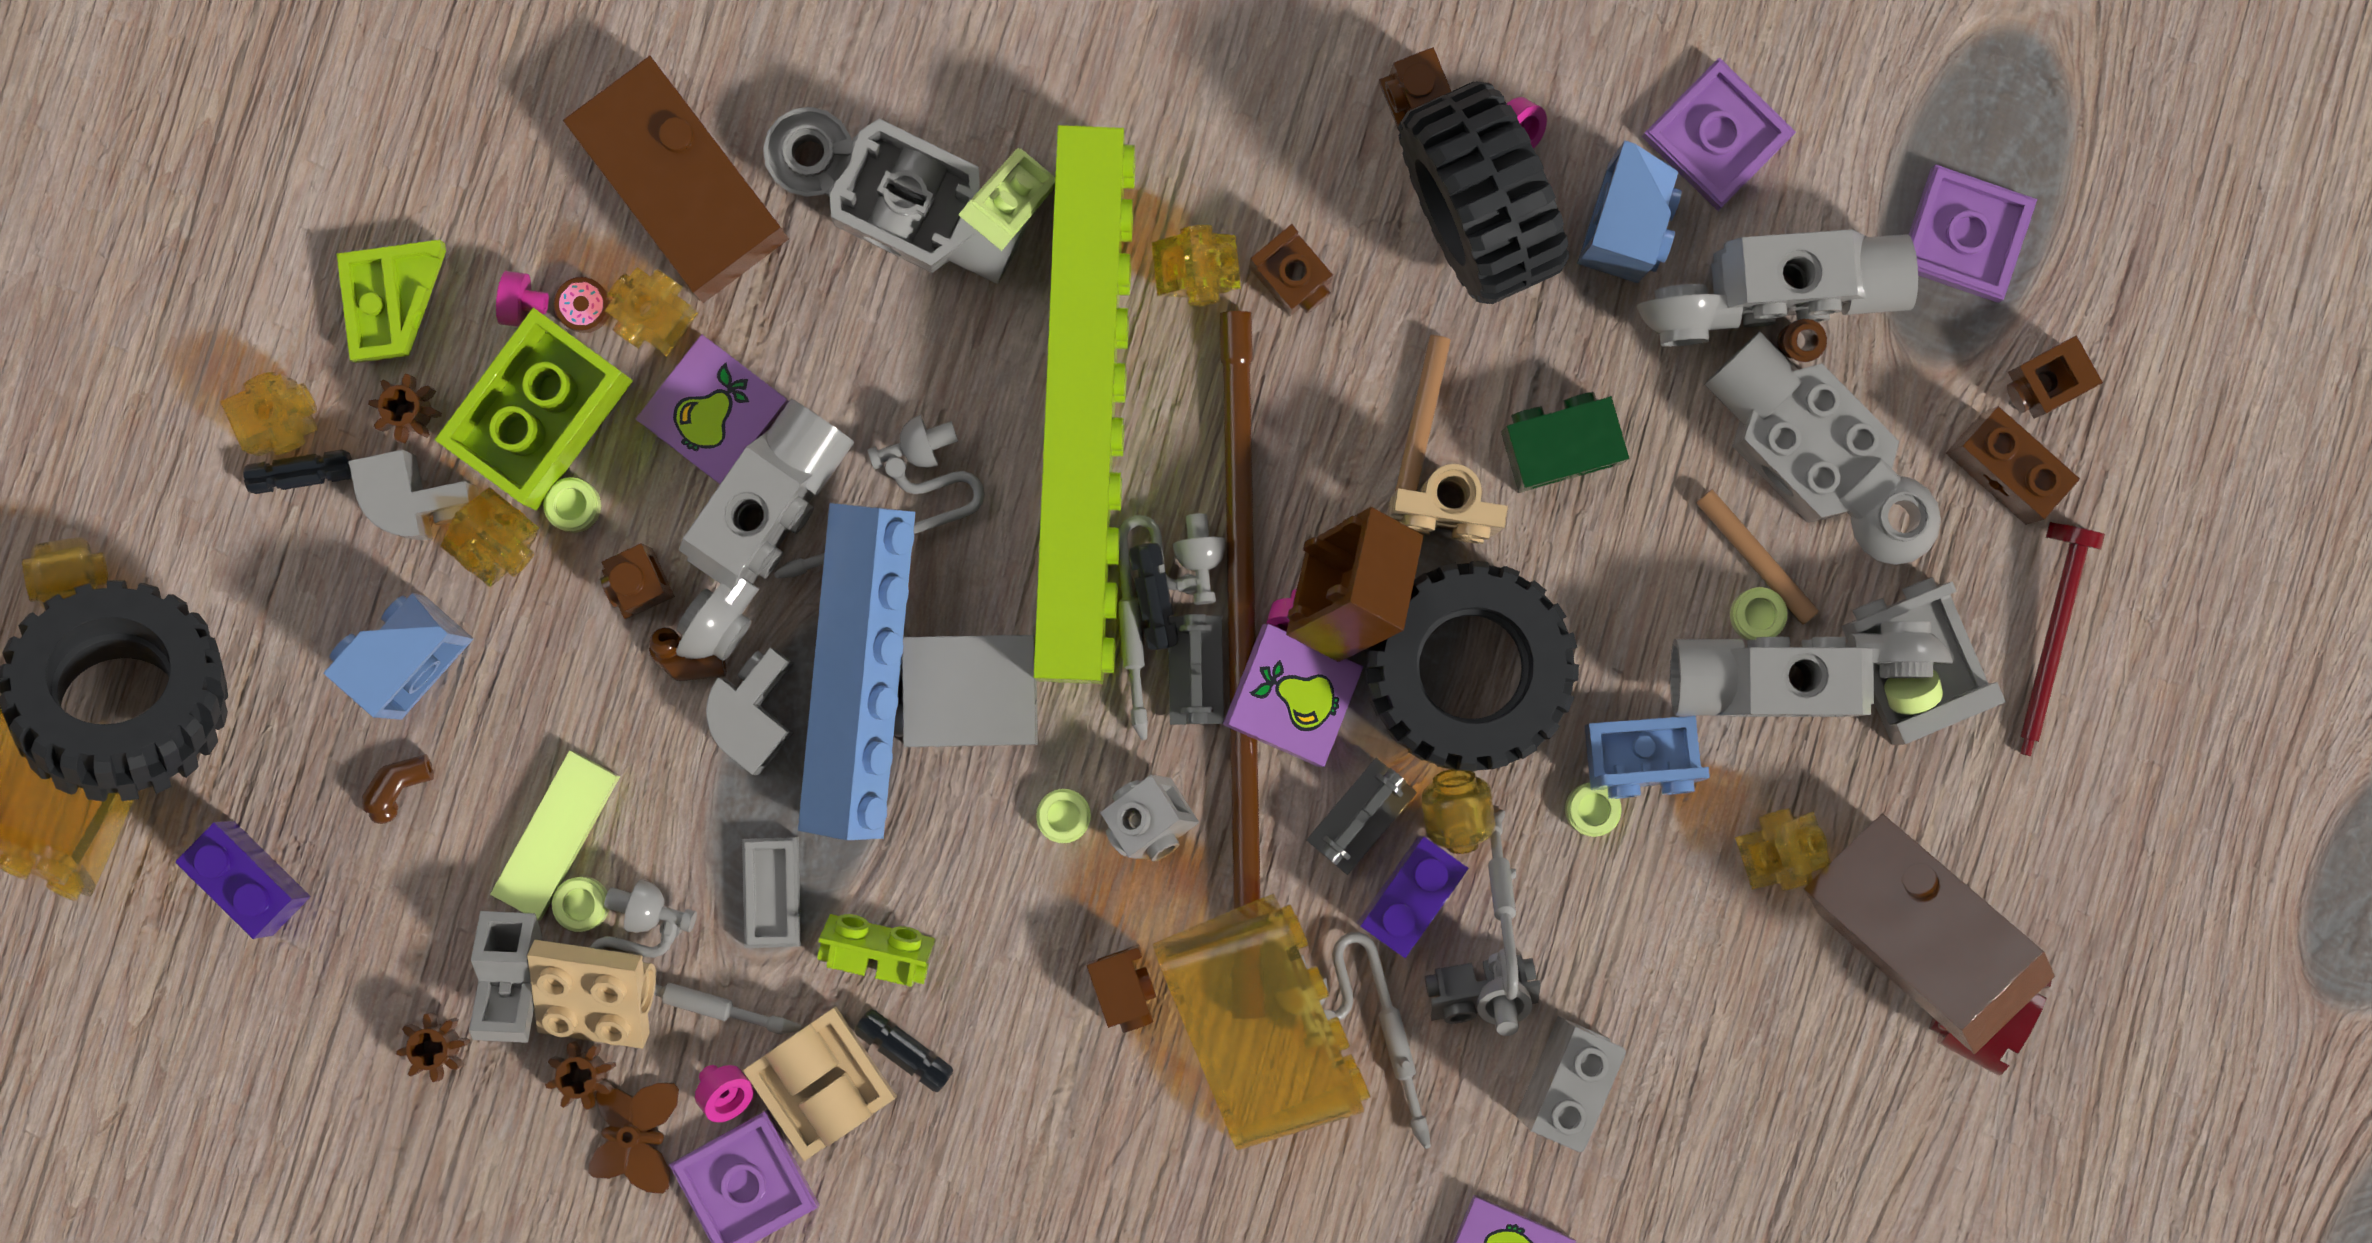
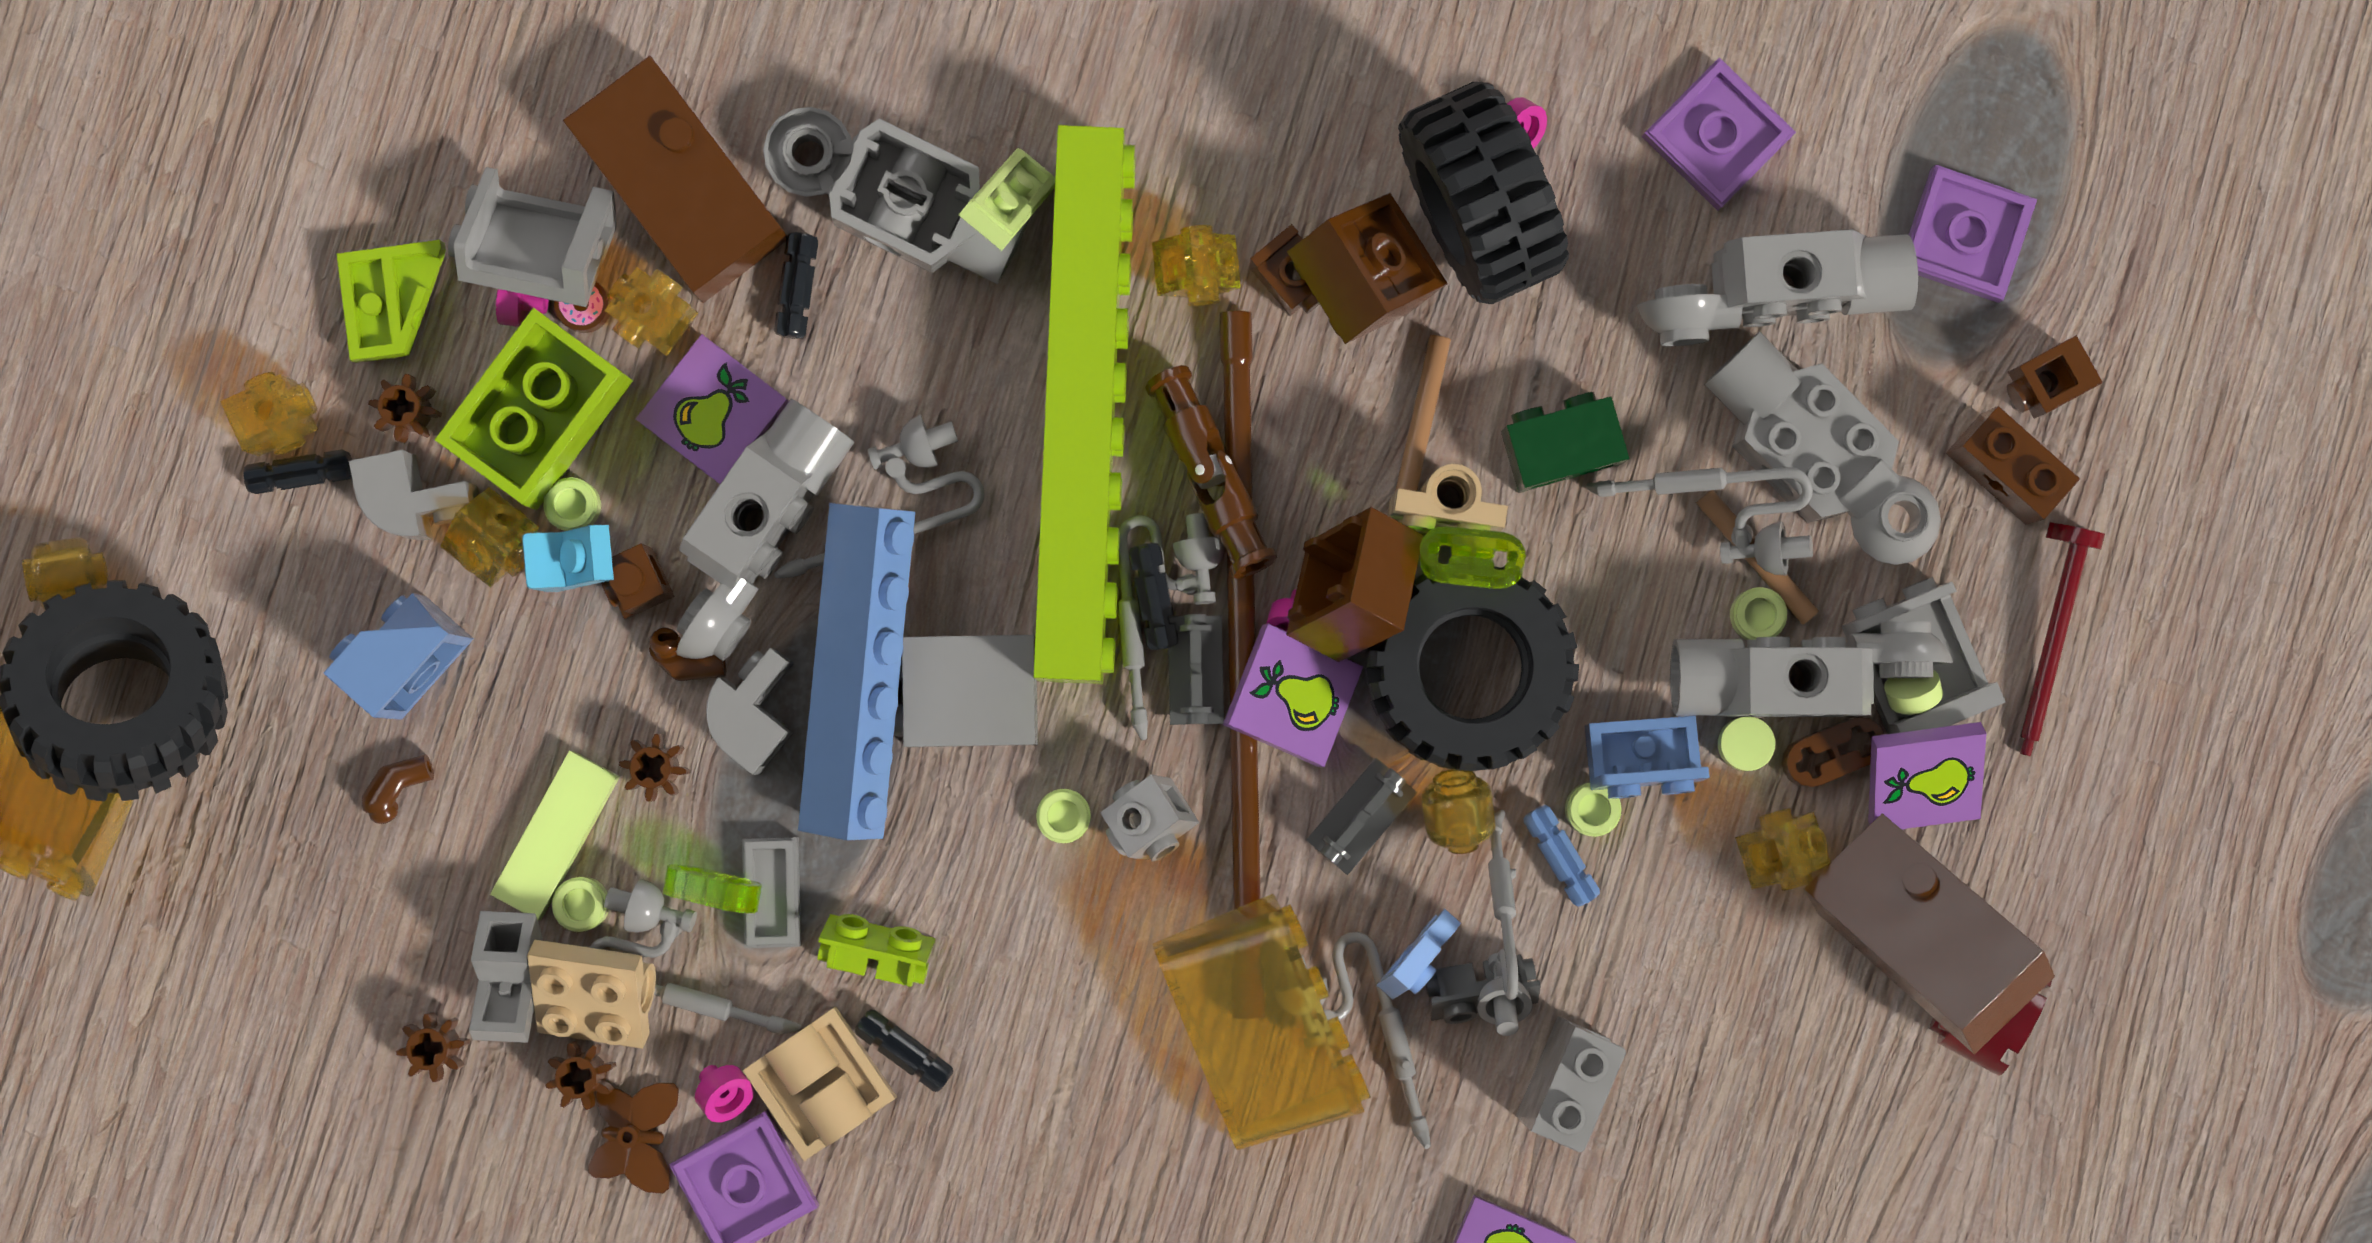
(242, 879): dark purple brick -> none
(532, 241): none -> light grey panel
(567, 558): none -> medium azure slope
(639, 765): none -> reddish brown gear
(712, 888): none -> clear neon green beam
(796, 285): none -> black axle
(1123, 989): reddish brown brick -> none
(1202, 451): none -> reddish brown piece
(1366, 267): none -> reddish brown container
(1412, 895): dark purple brick -> none
(1413, 83): reddish brown brick -> none
(1413, 966): none -> light blue plate
(1472, 557): none -> clear neon green beam
(1561, 855): none -> medium blue axle
(1632, 215): medium blue slope -> none
(1746, 743): none -> yellowish green tile
(1771, 544): none -> light grey piece
(1814, 337): reddish brown pin -> none
(1829, 739): none -> reddish brown beam
(1928, 775): none -> medium lavender tile

